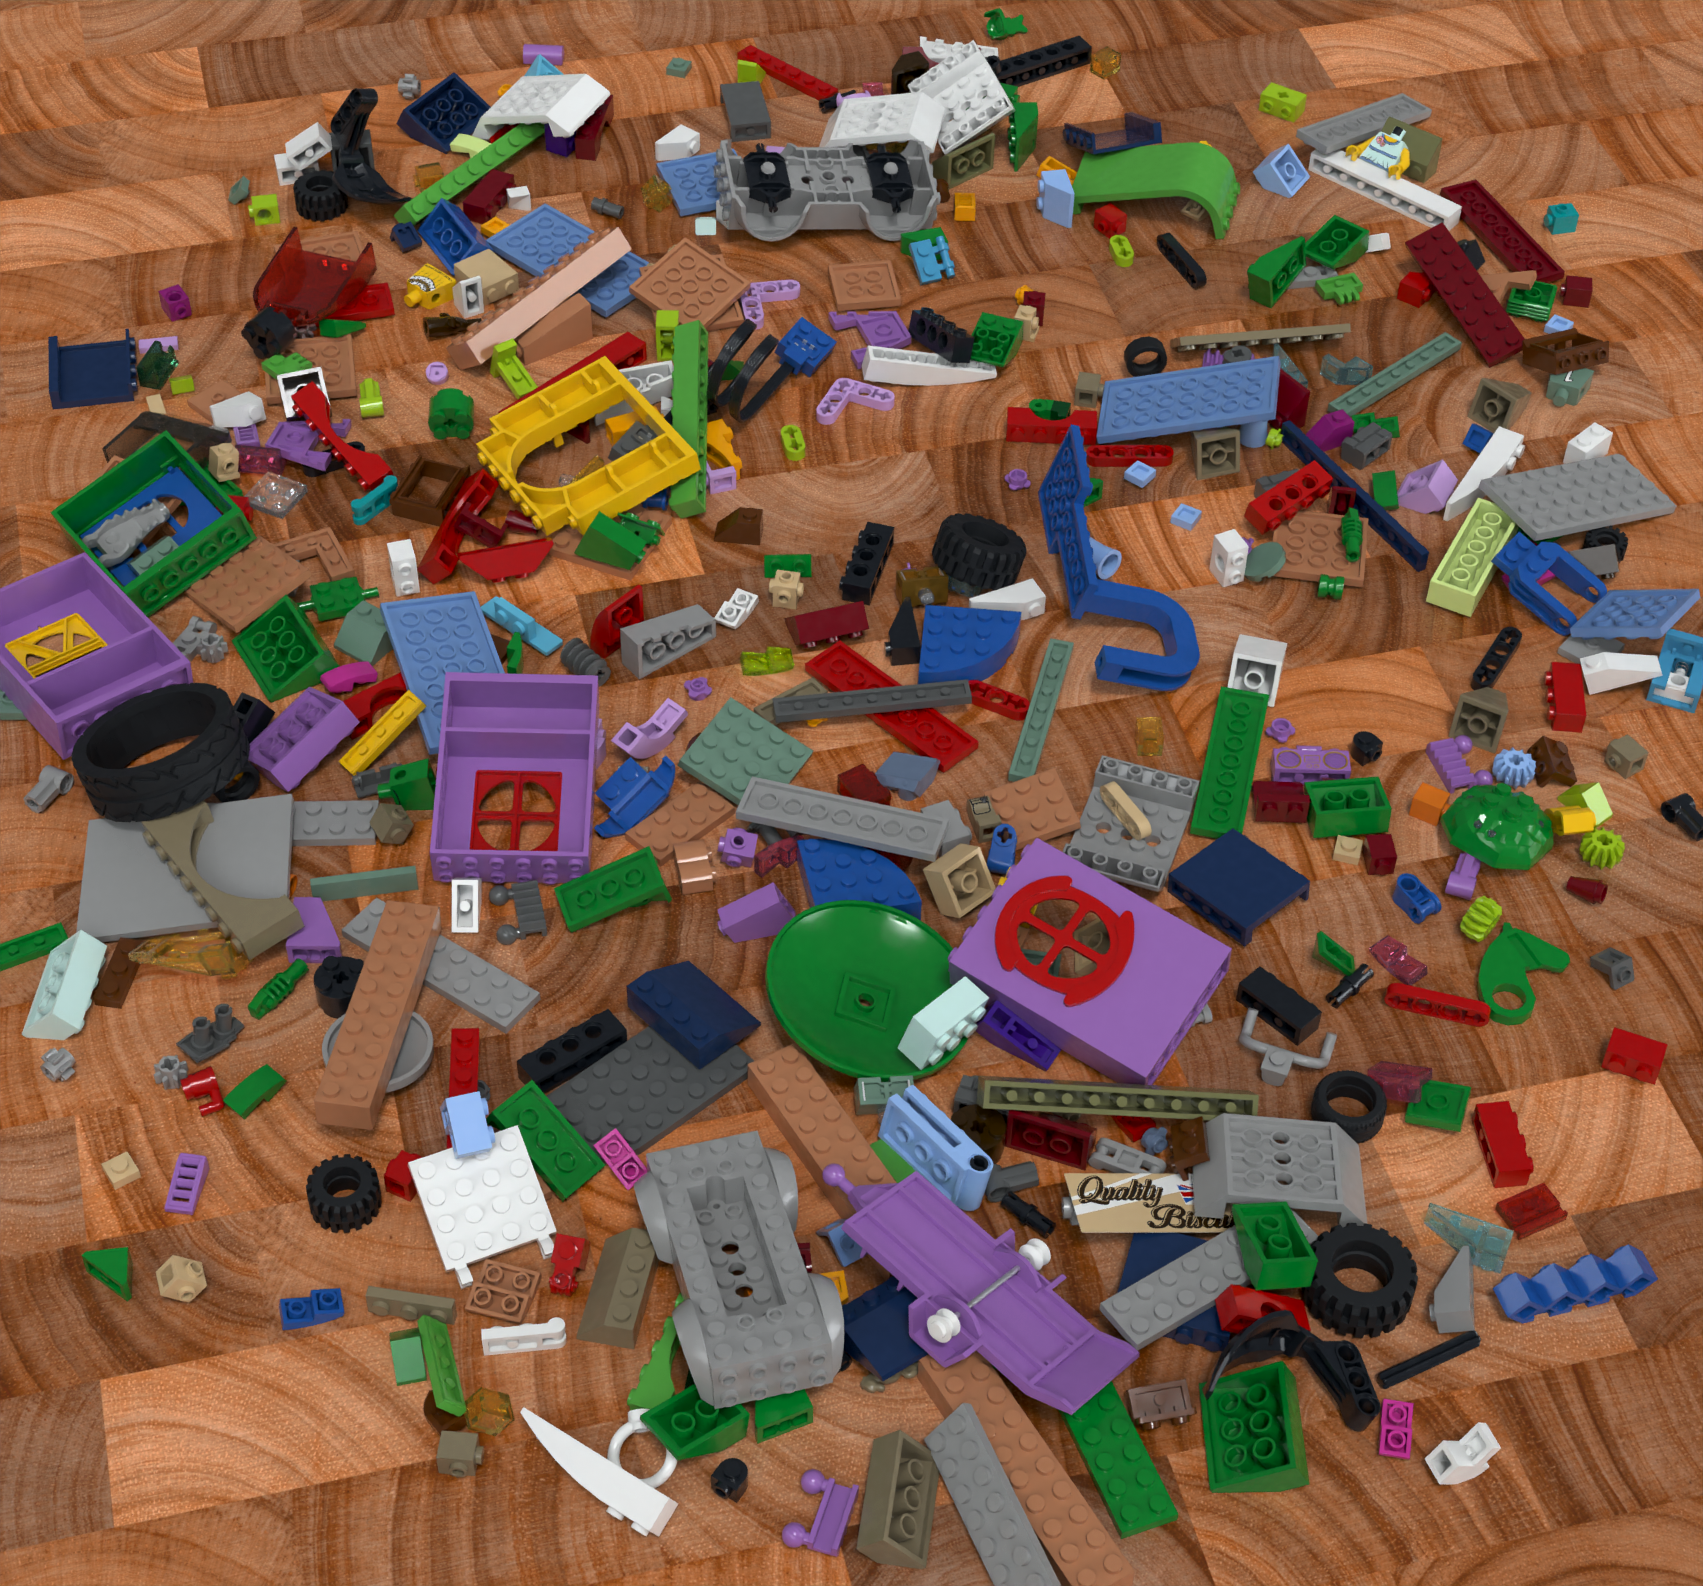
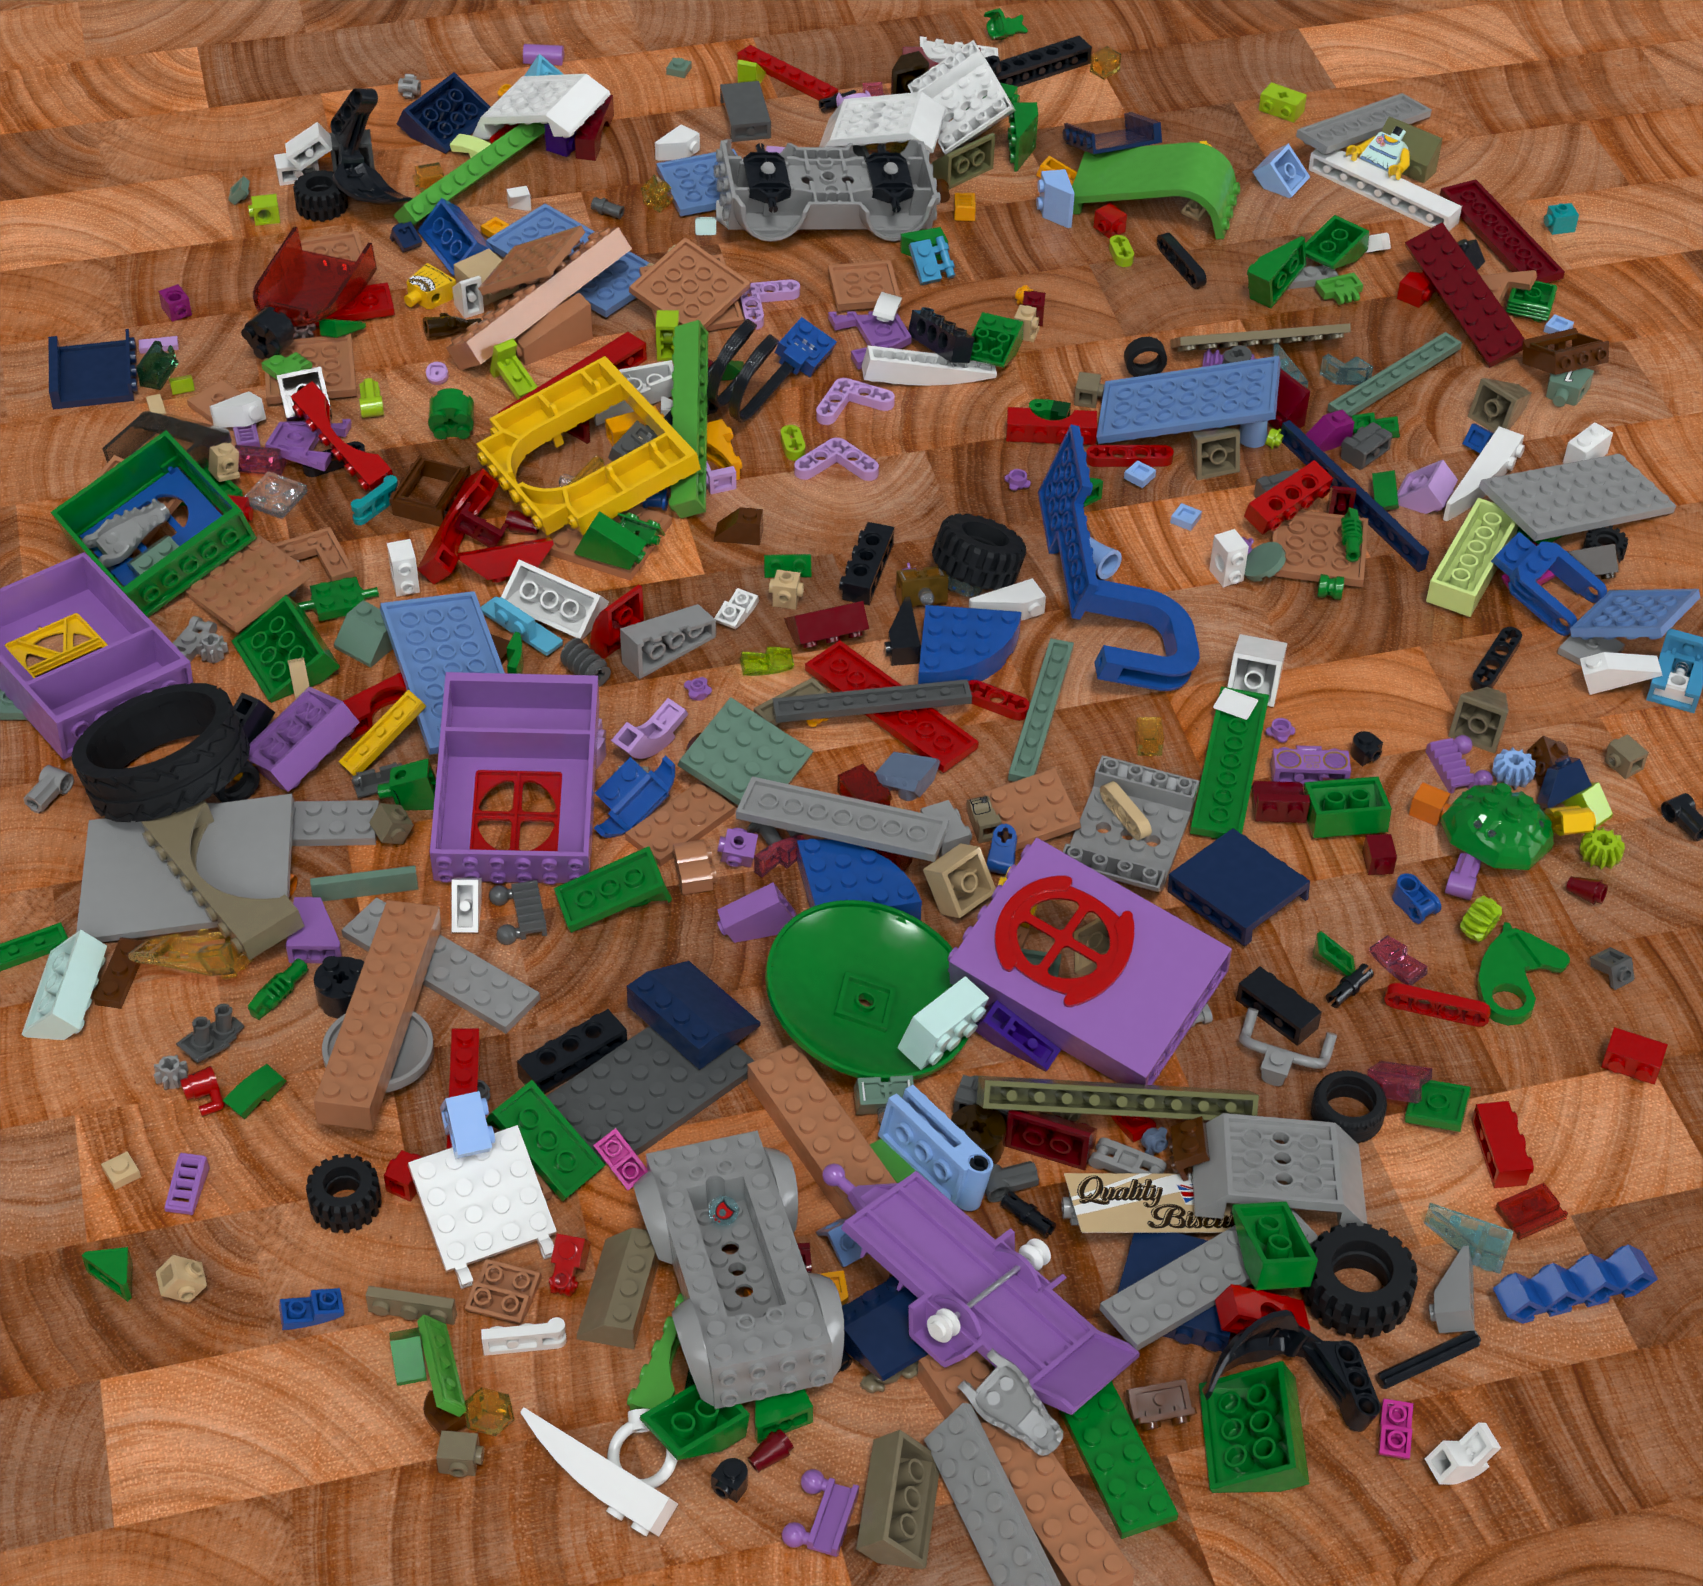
(58, 1064): light grey gear -> none
(298, 676): none -> tan piece
(343, 677): dark pink slope -> none
(488, 196): dark red brick -> none
(532, 261): none -> nougat plate
(553, 600): none -> white slope
(723, 1210): none -> clear light blue tile
(771, 1450): none -> dark red cone
(837, 451): none -> lavender beam
(887, 307): none -> white slope
(1012, 1404): none -> light grey animal
(1235, 703): none -> white sticker
(1347, 850): tan plate -> none
(1563, 781): none -> dark blue slope
(1565, 697): red brick -> none
(1576, 291): dark red brick -> none

